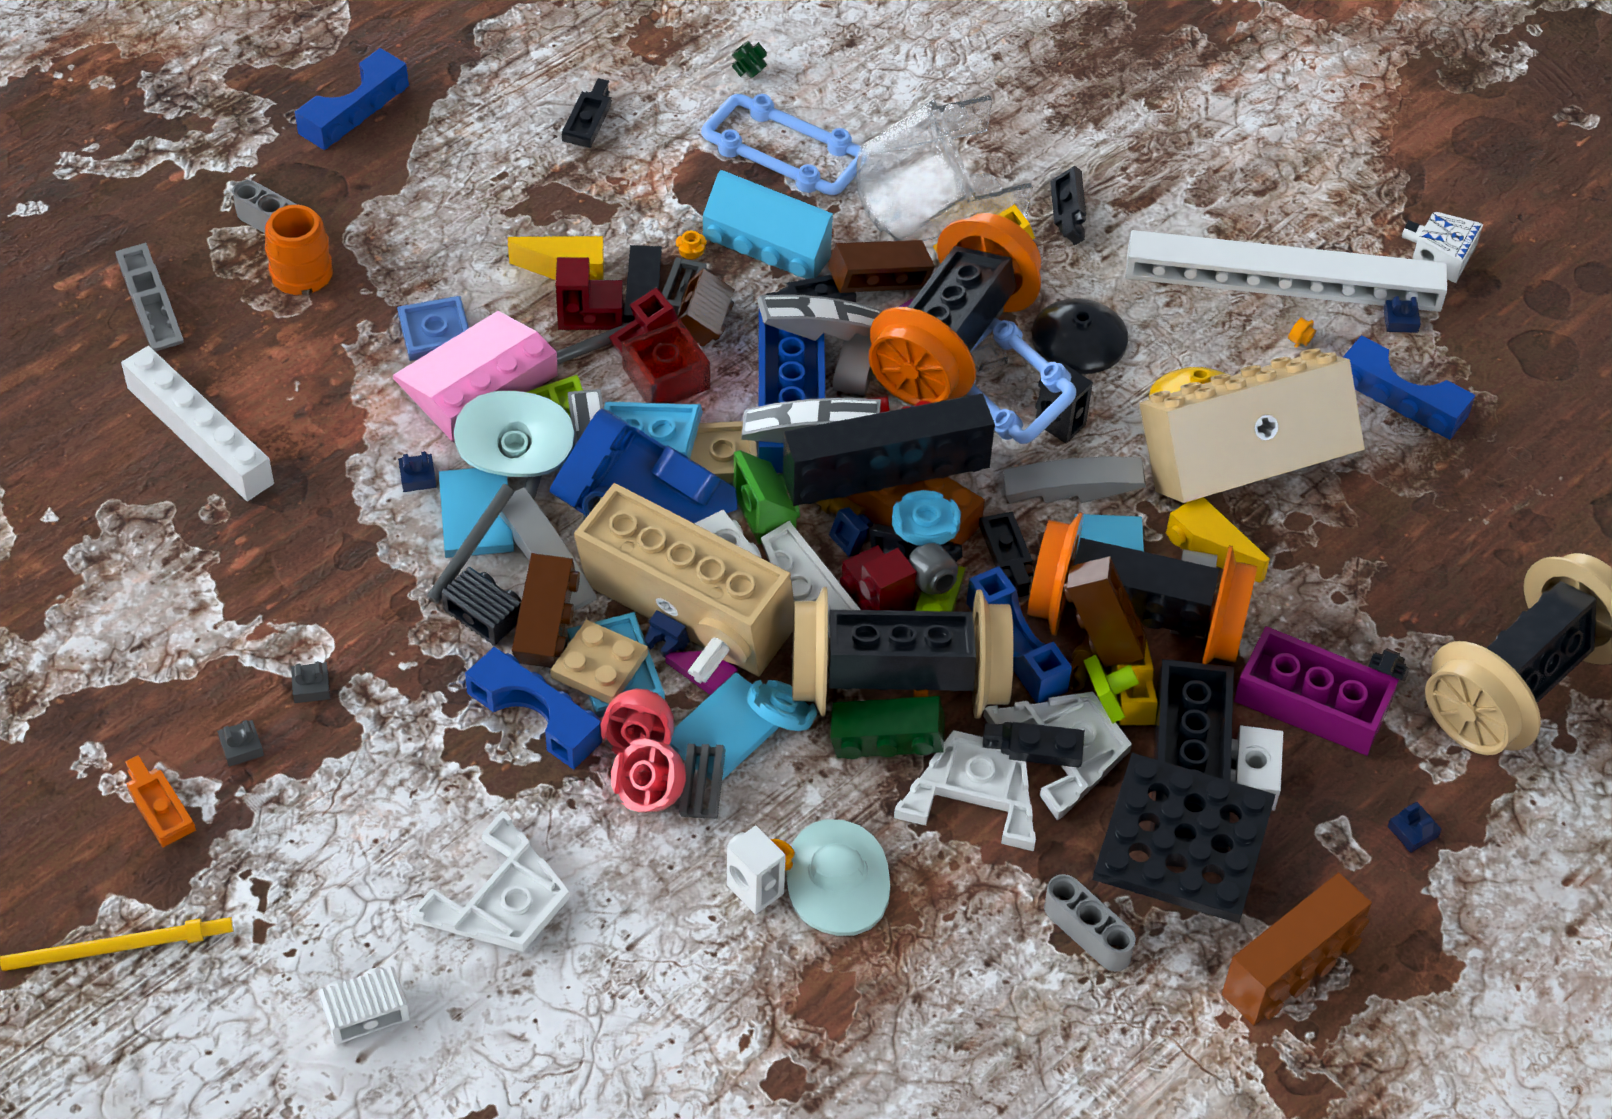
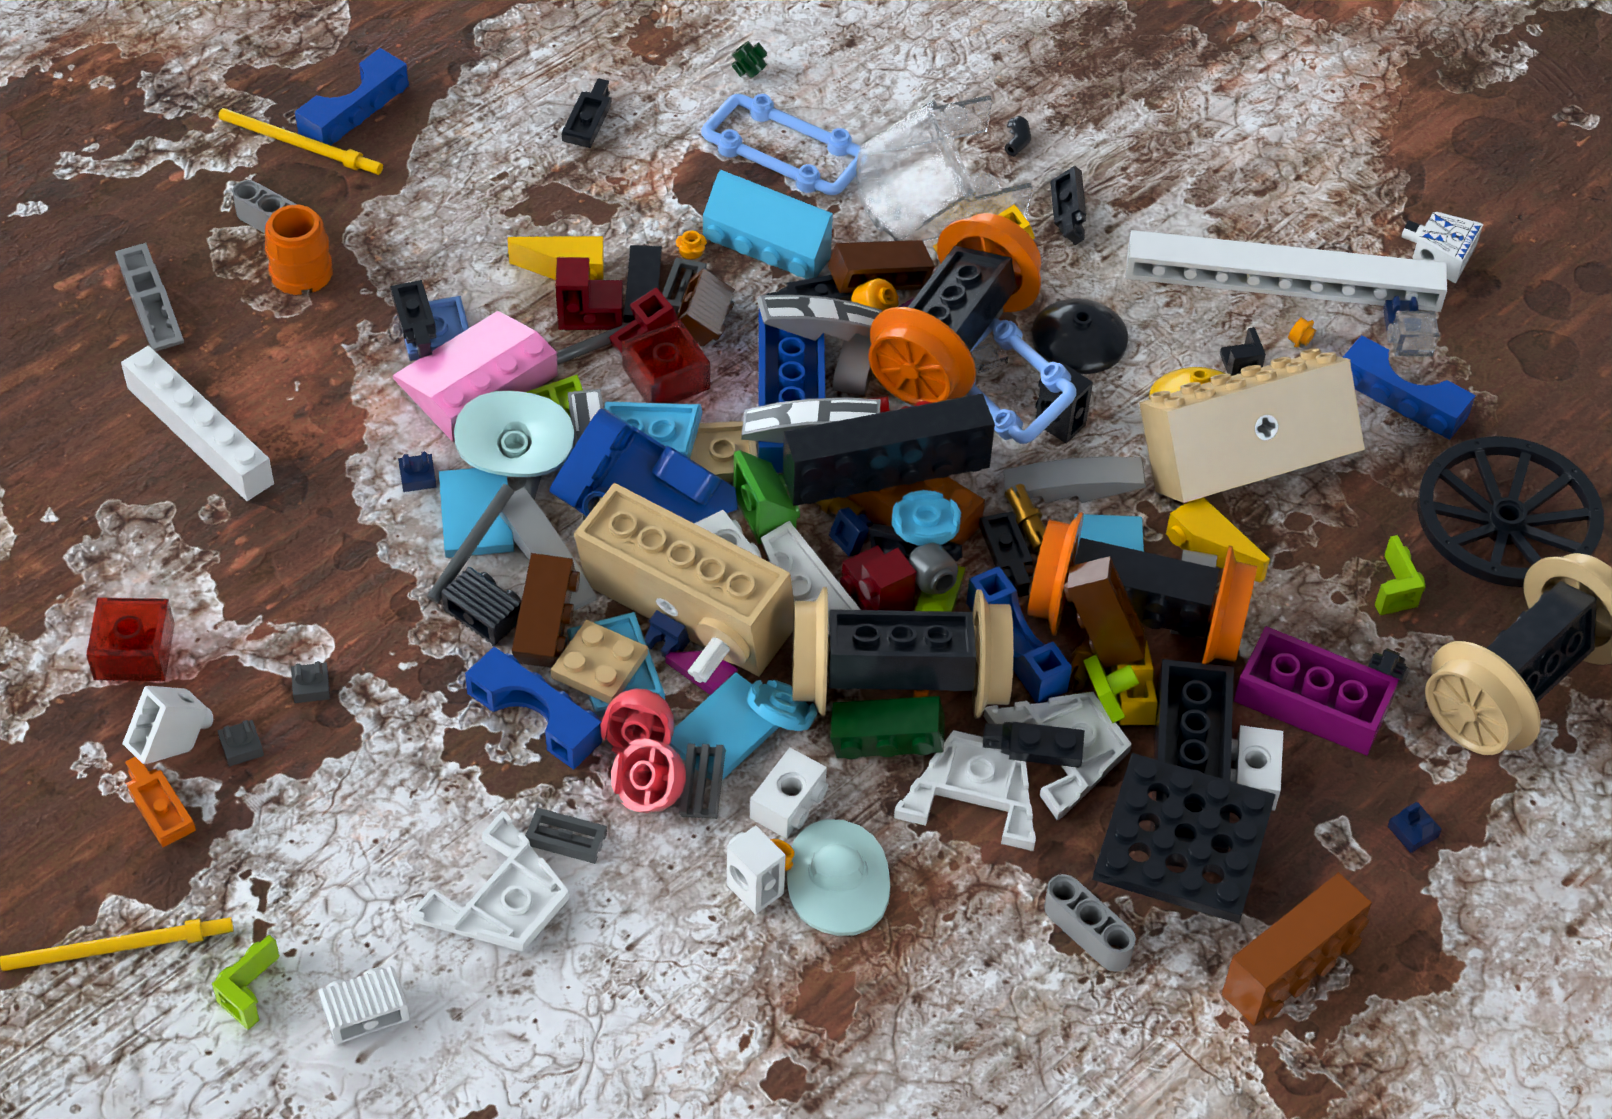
(130, 639): none -> clear red brick
(165, 723): none -> white torso
(232, 981): none -> lime bracket
(350, 158): none -> yellow bar
(414, 315): none -> black hinge
(564, 841): none -> dark grey tile
(794, 775): none -> white brick
(876, 294): none -> light orange head
(1021, 137): none -> black arm
(1027, 515): none -> pearl gold pin
(1243, 355): none -> black panel
(1407, 587): none -> lime bracket
(1414, 333): none -> clear brick
(1507, 517): none -> black wheel

